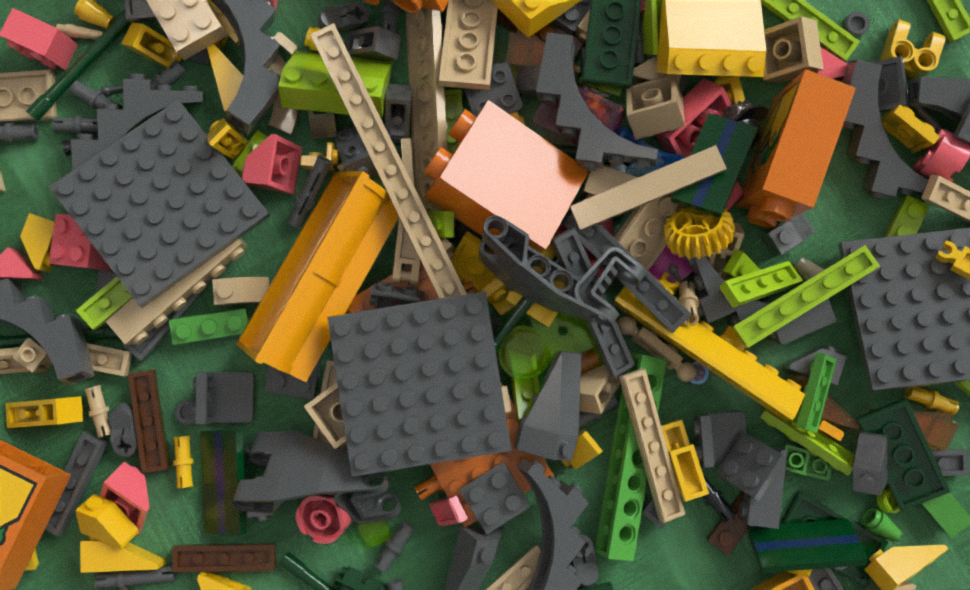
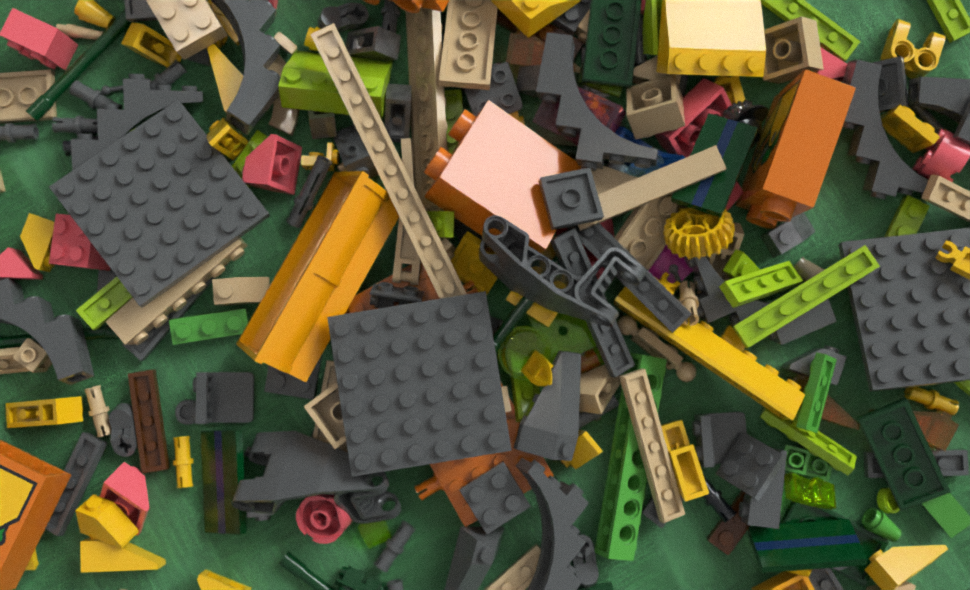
(109, 359): tan plate -> none
(137, 577): dark grey pin -> none
(224, 557): reddish brown plate -> none
(448, 511): coral tile -> none
(496, 295): yellow bracket -> none
(538, 369): none -> yellow plate
(571, 198): none -> dark grey plate
(702, 374): tile -> none
(810, 492): none -> clear neon green slope
(830, 431): light orange tile -> none
(856, 24): dark grey tile -> none
(870, 464): flat silver slope -> none

